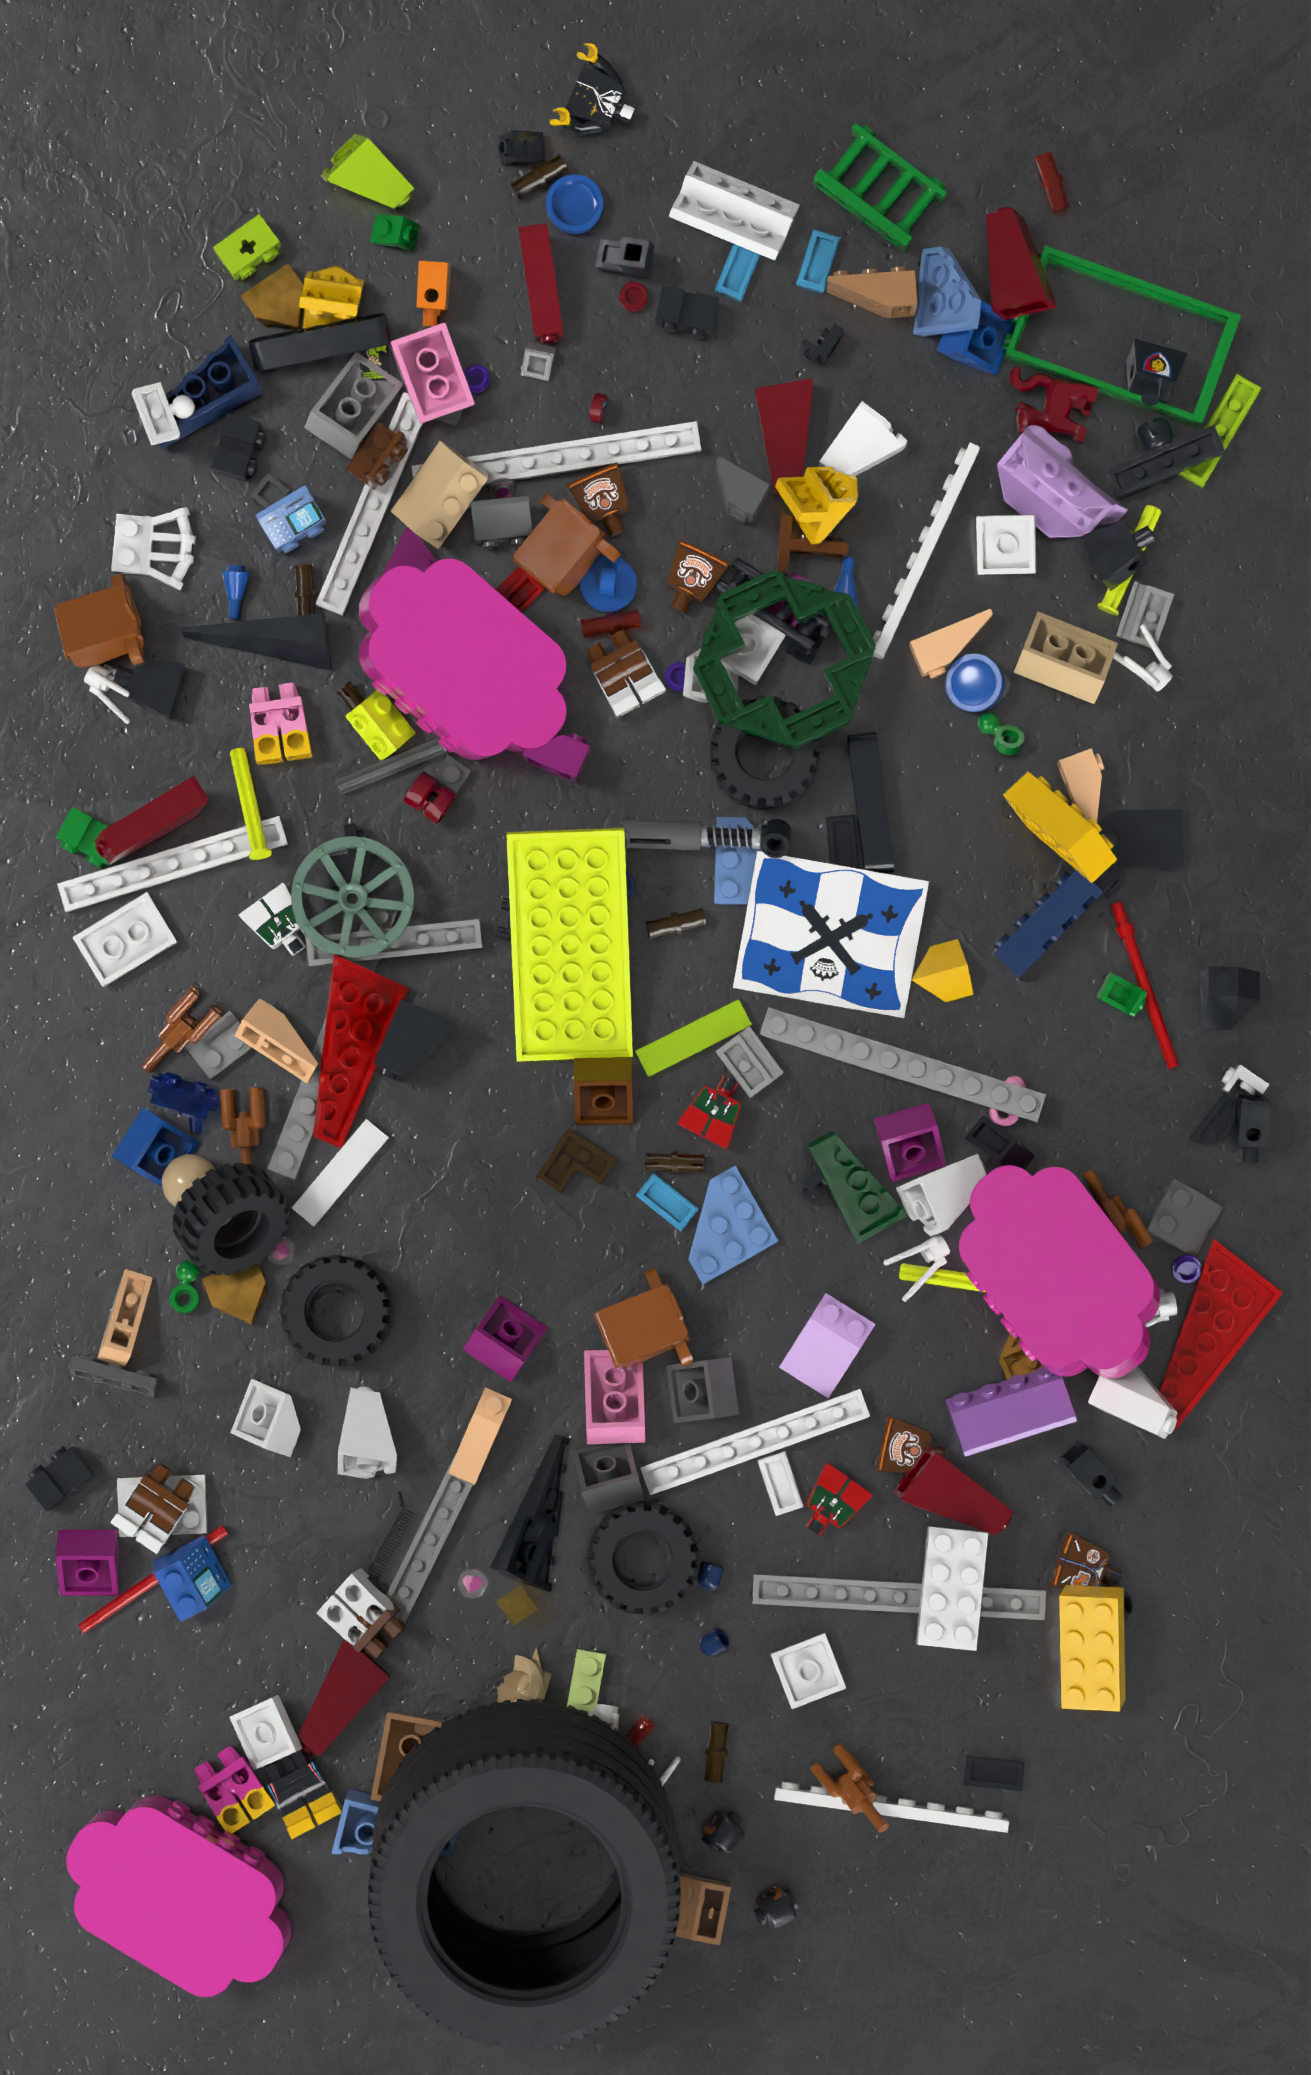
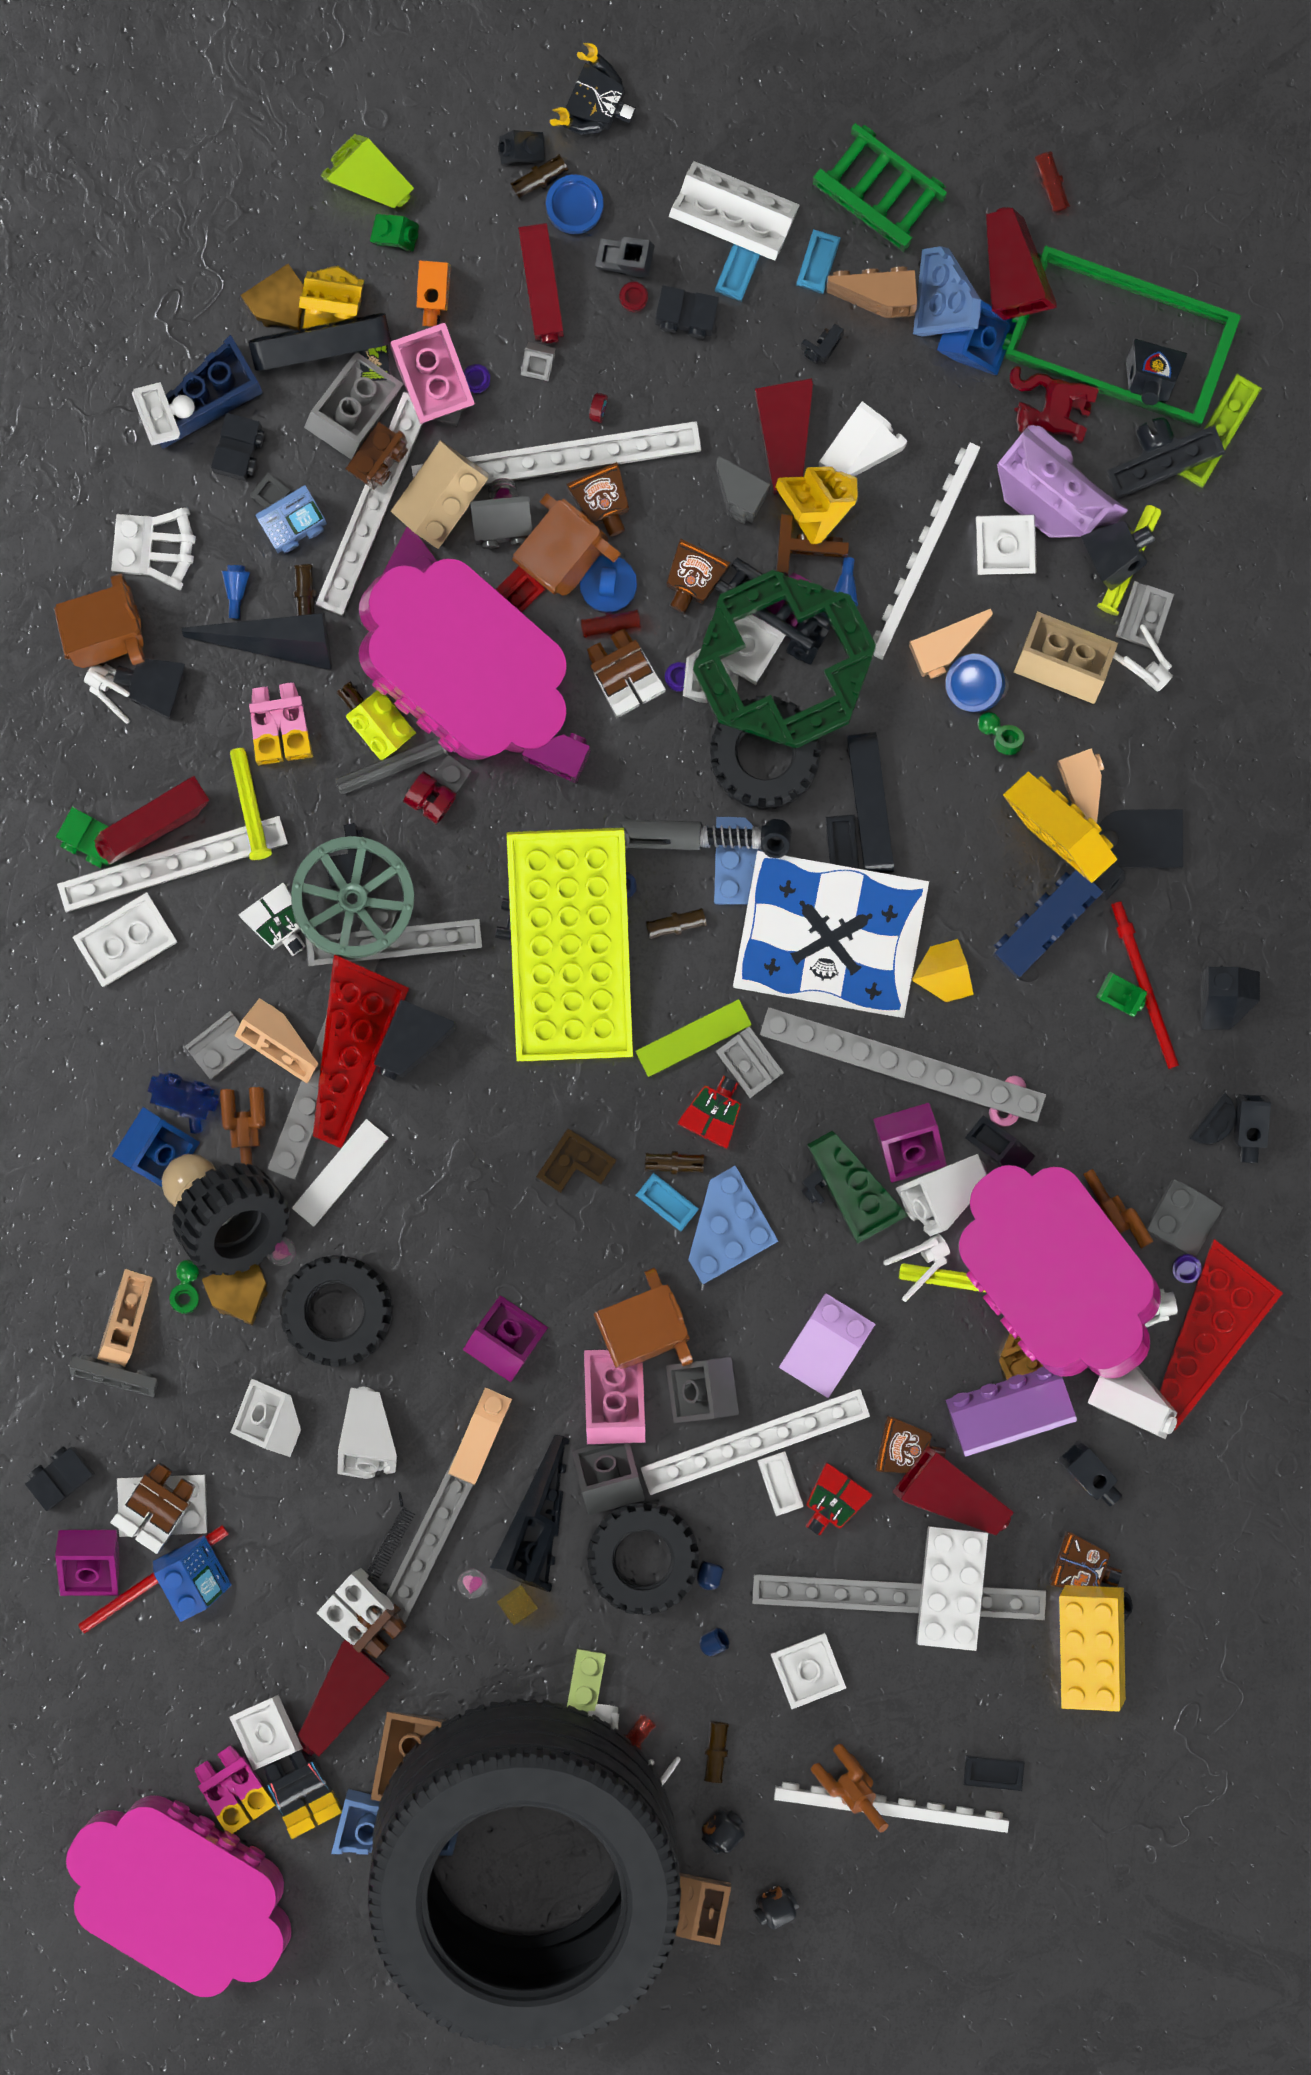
(182, 1028): dark orange plant -> none
(254, 234): lime brick -> none
(526, 1681): tan hair -> none
(603, 1091): reddish brown slope -> none
(1249, 1081): white bracket -> none

